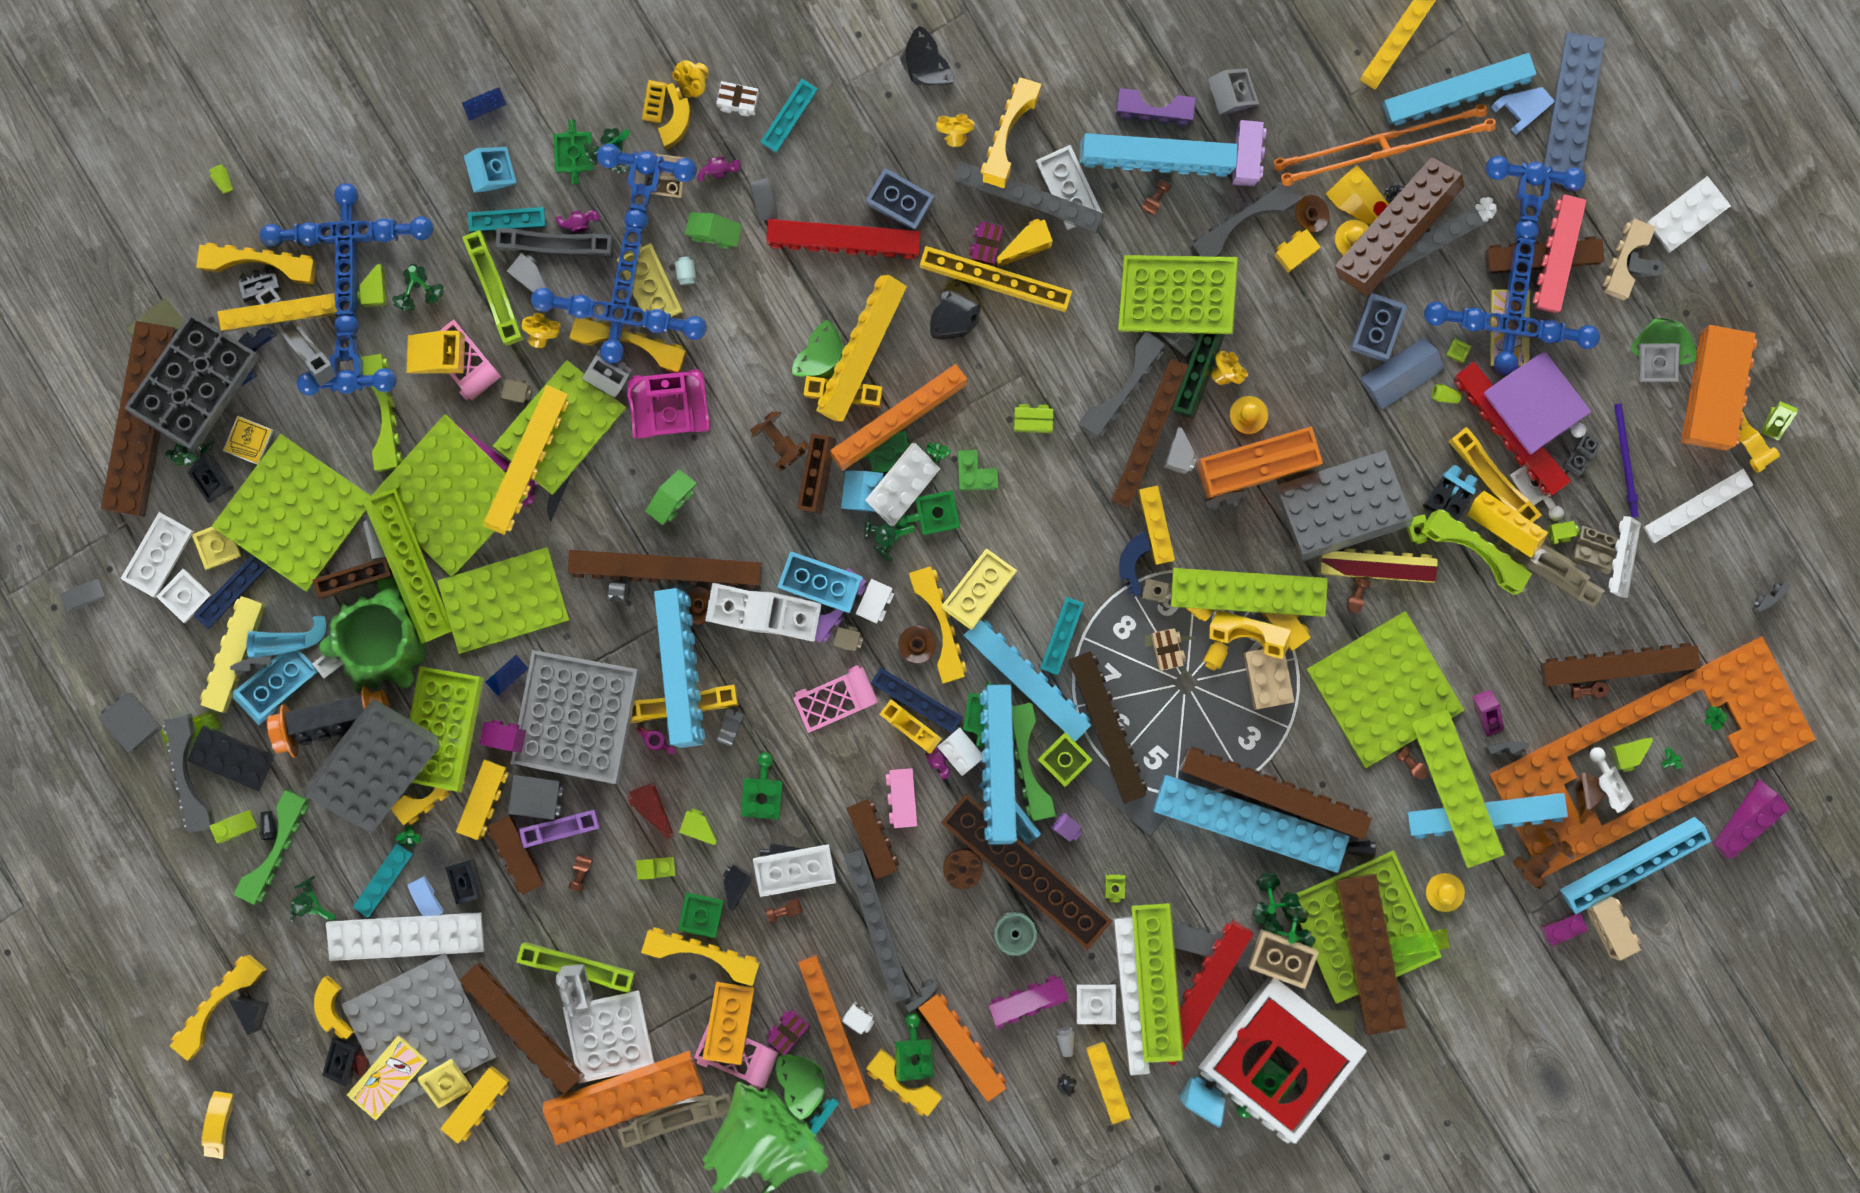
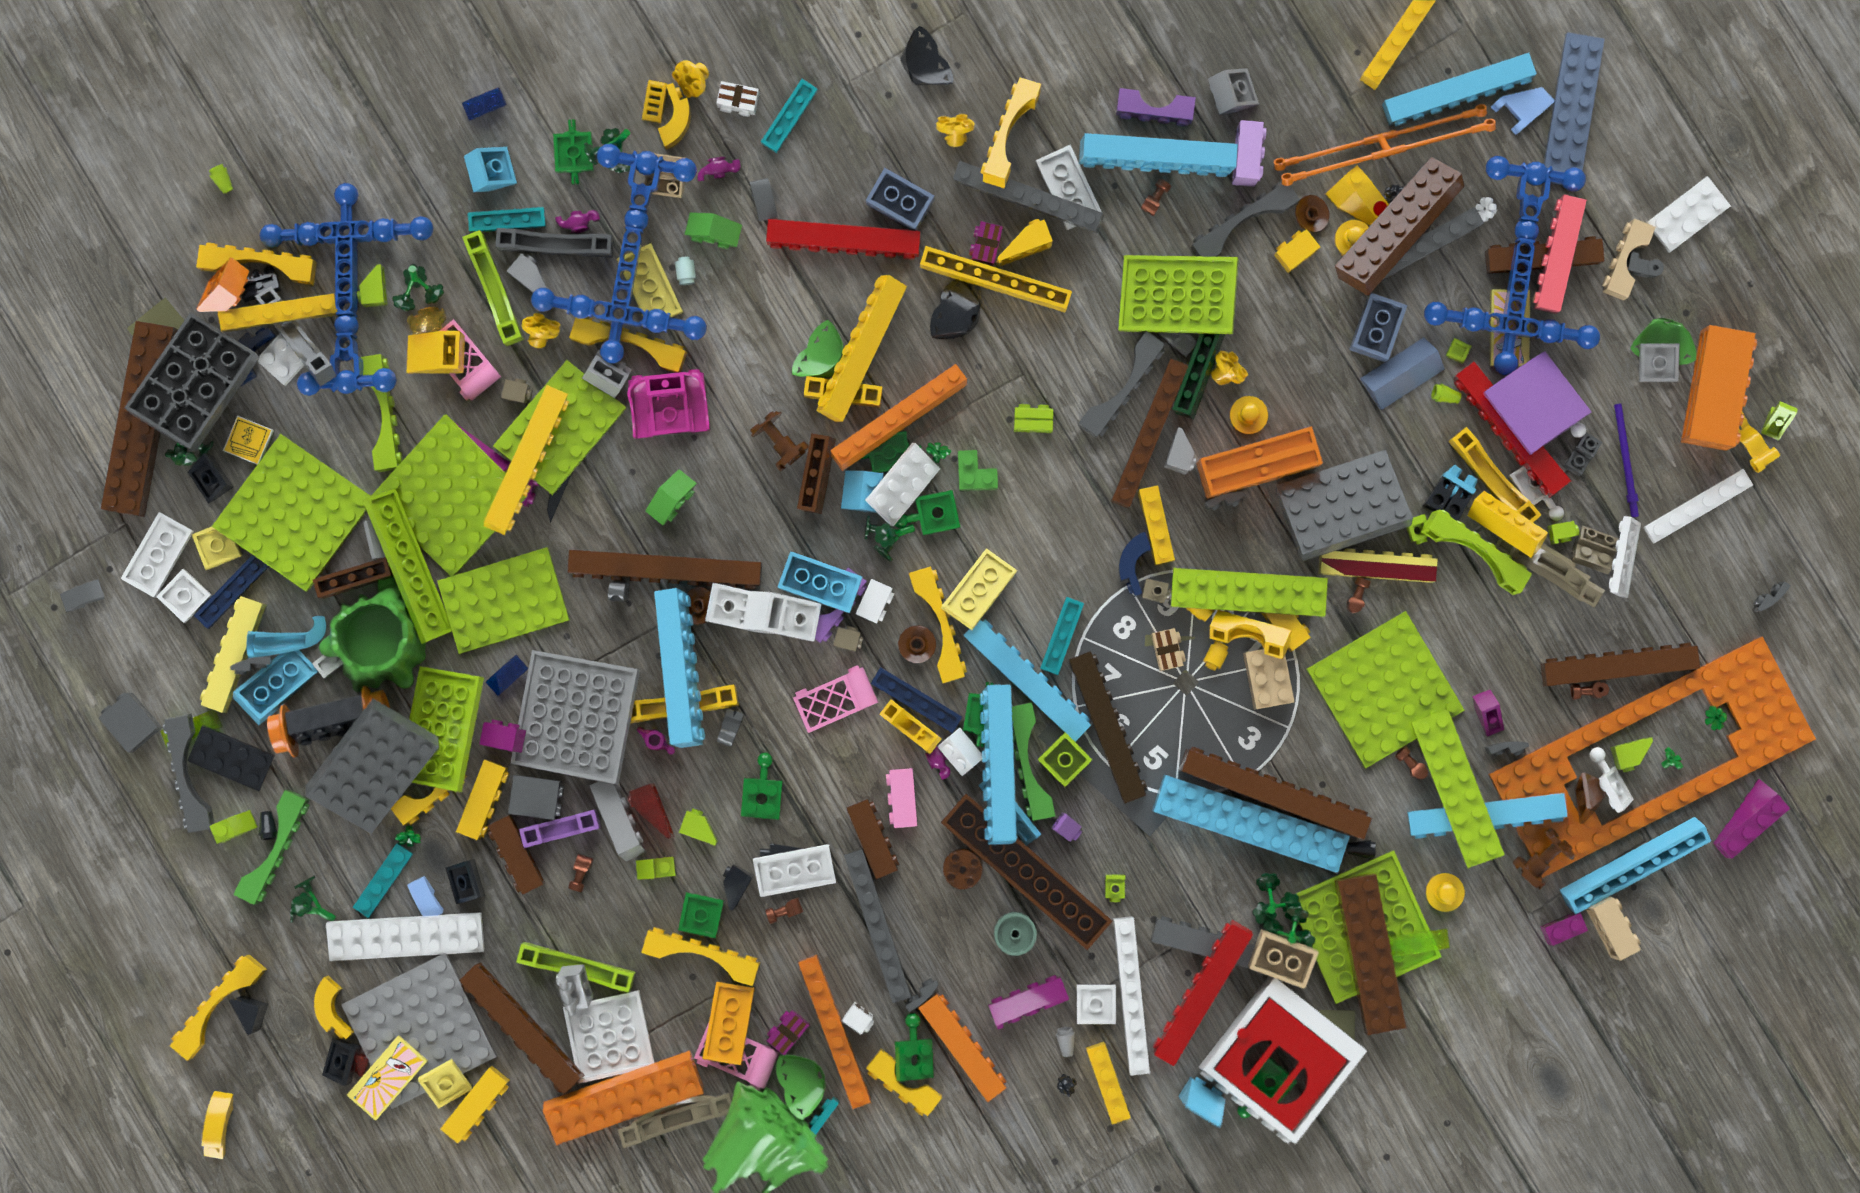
(224, 287): none -> orange slope
(280, 360): none -> white plate
(426, 319): none -> clear yellow plate
(618, 820): none -> light grey wedge
(1157, 983): lime plate -> none

